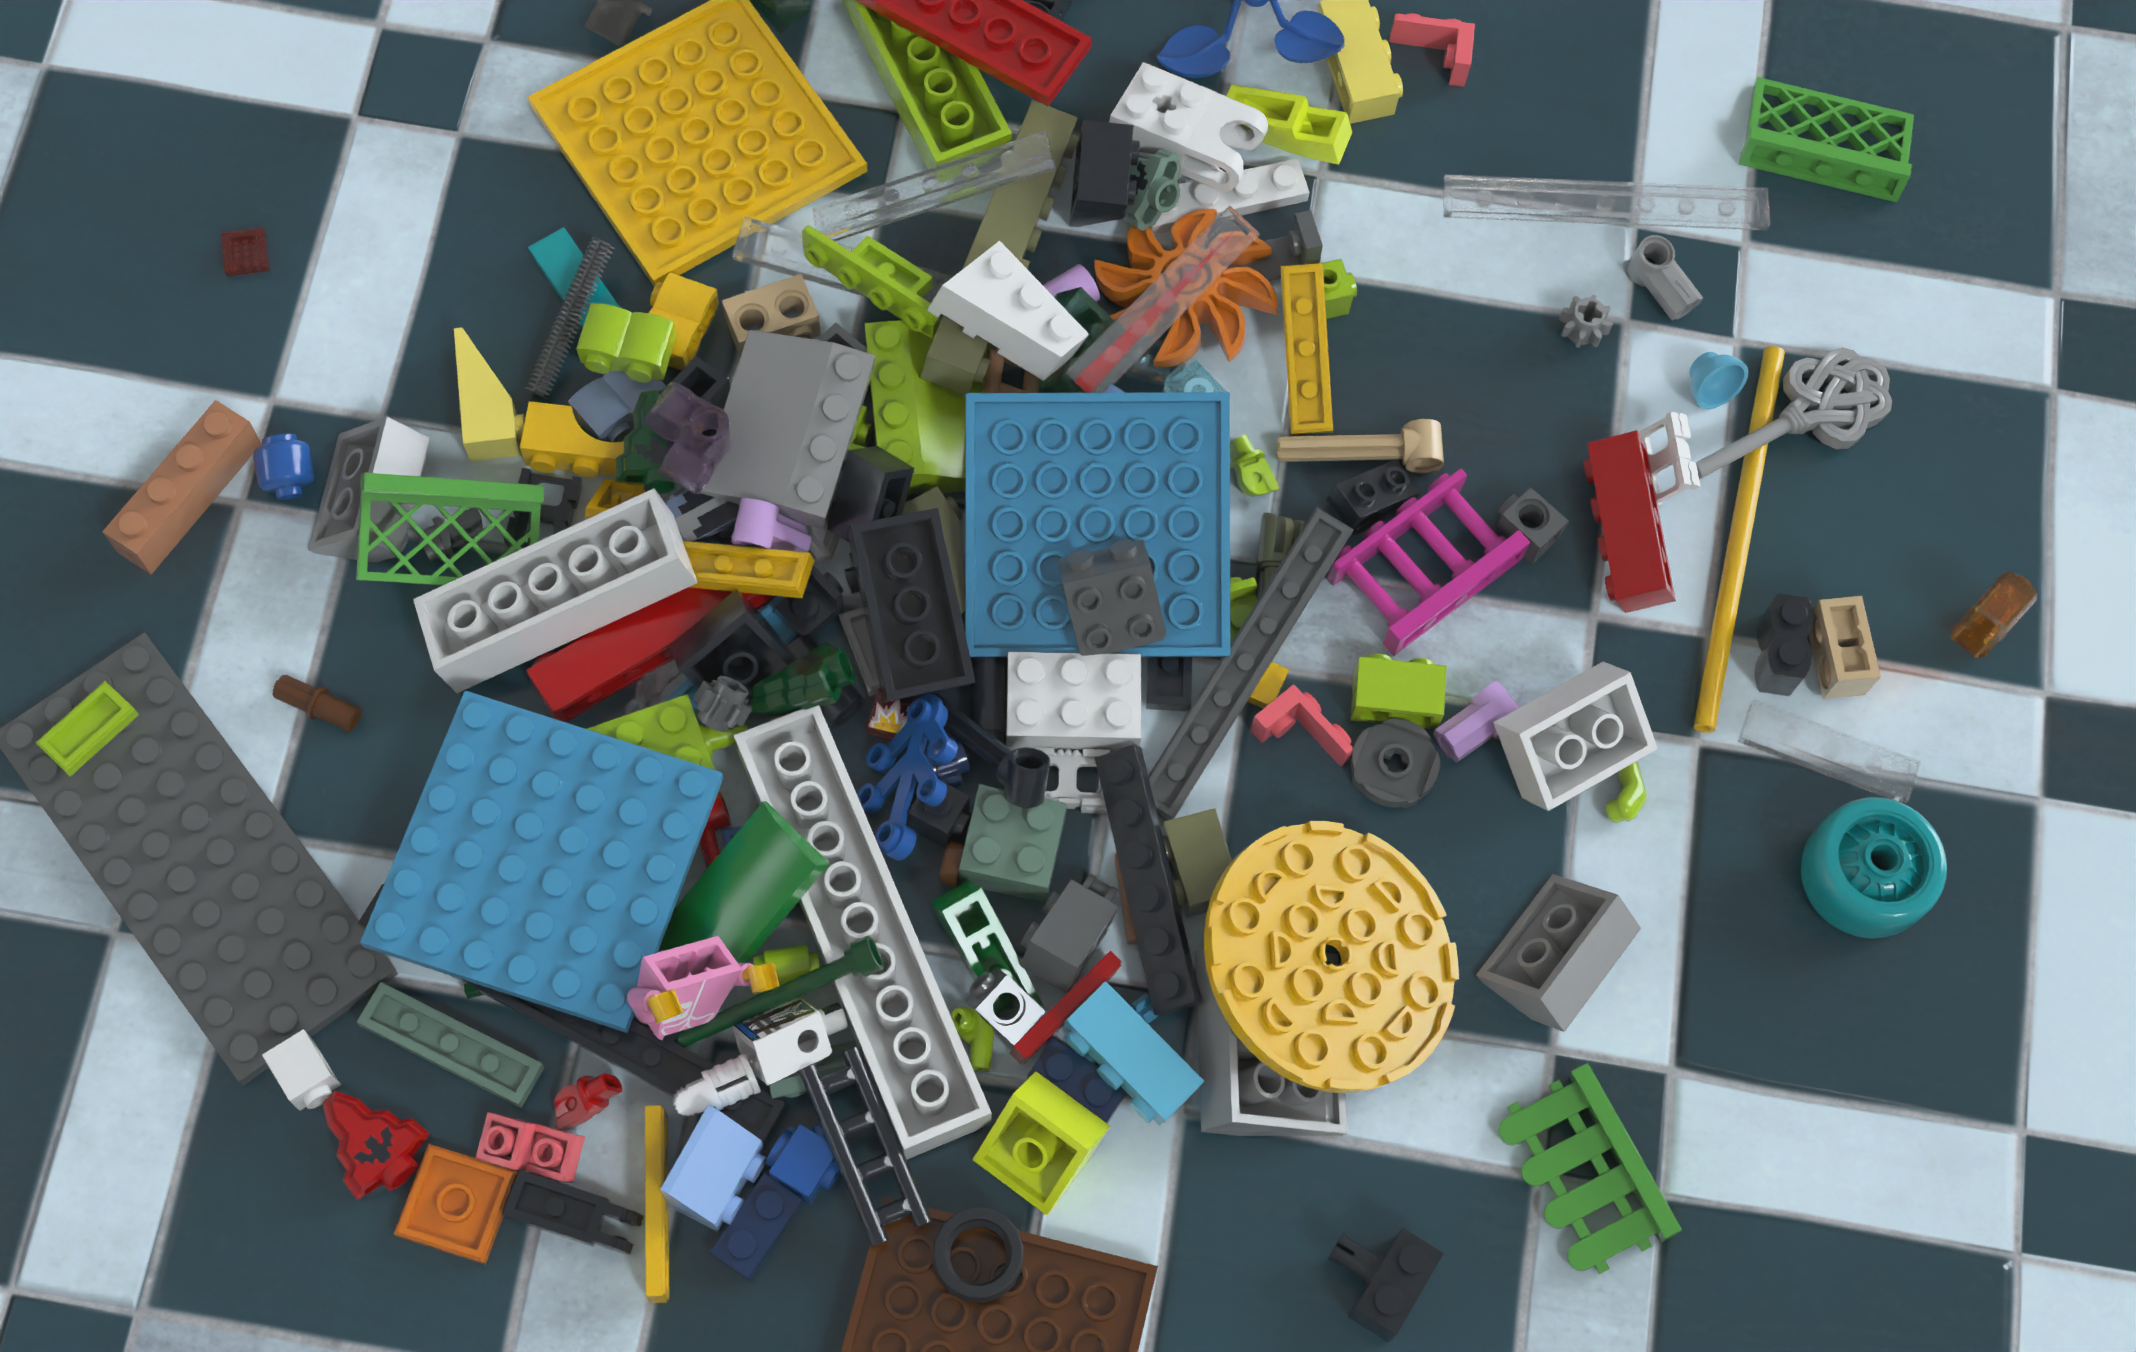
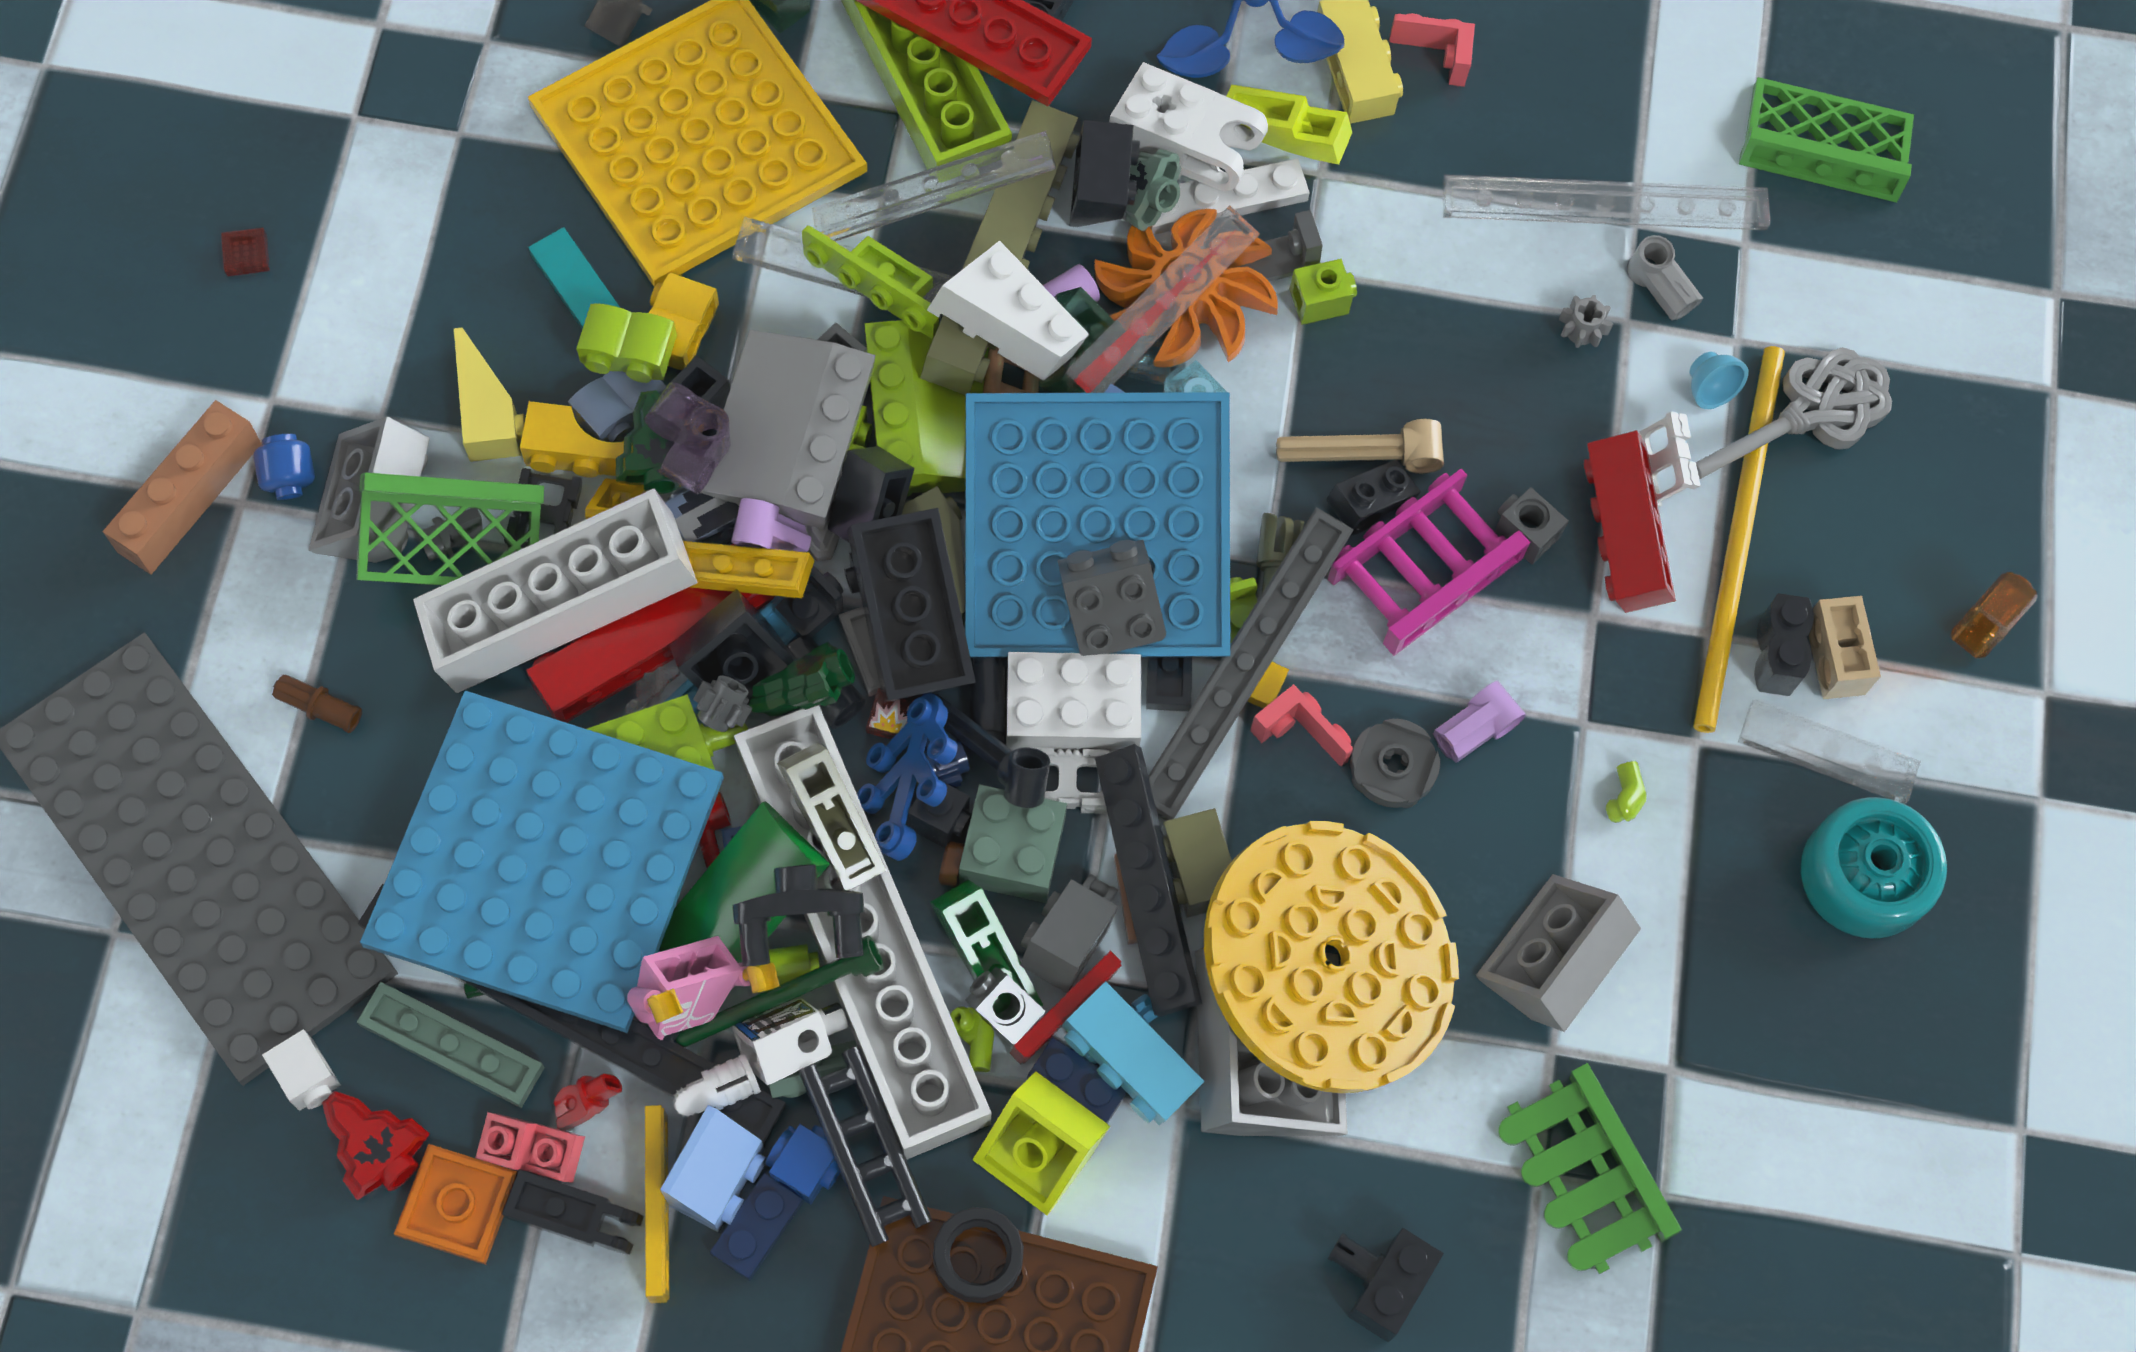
(87, 728): lime tile -> none
(568, 317): dark grey axle -> none
(767, 309): tan brick -> none
(799, 894): none -> black connector
(831, 815): none -> slope
(1251, 468): lime piece -> none
(1306, 349): yellow tile -> none
(1398, 690): lime brick -> none
(1575, 735): white brick -> none

